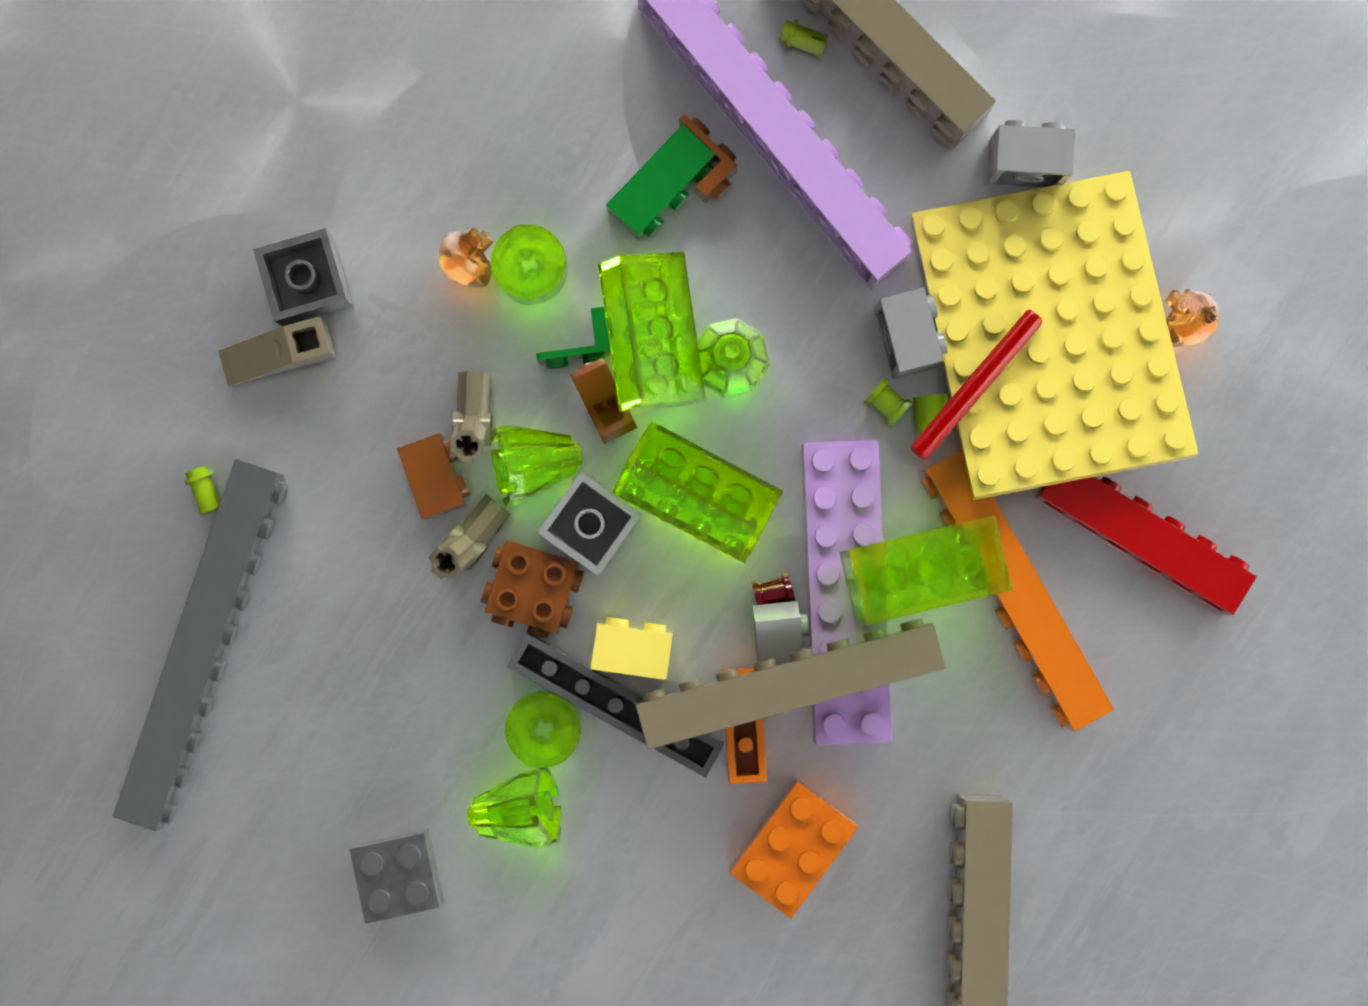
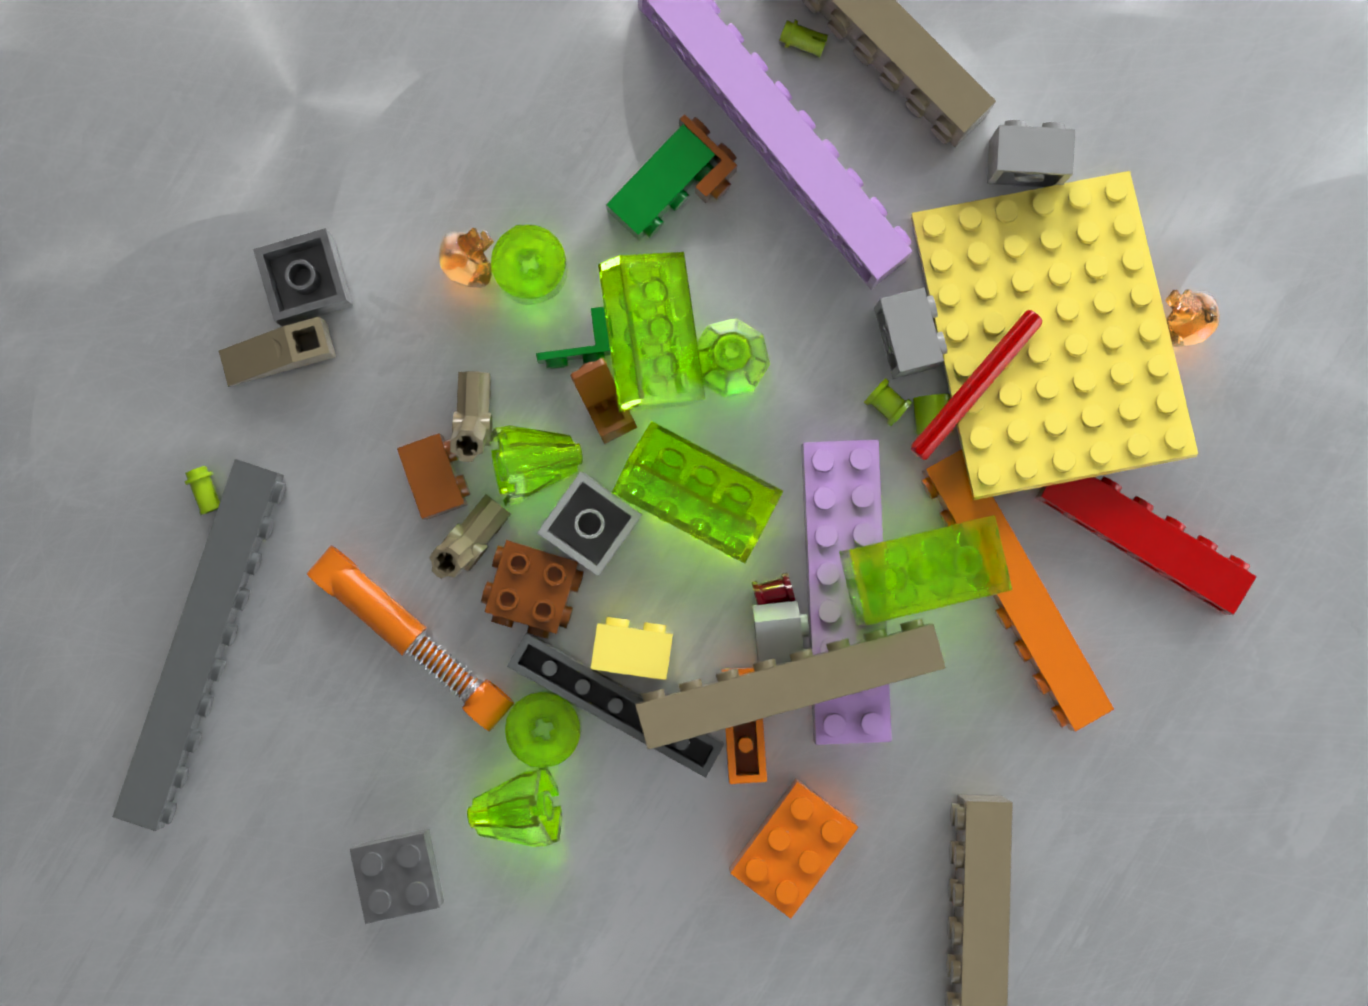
(406, 634): none -> orange piece

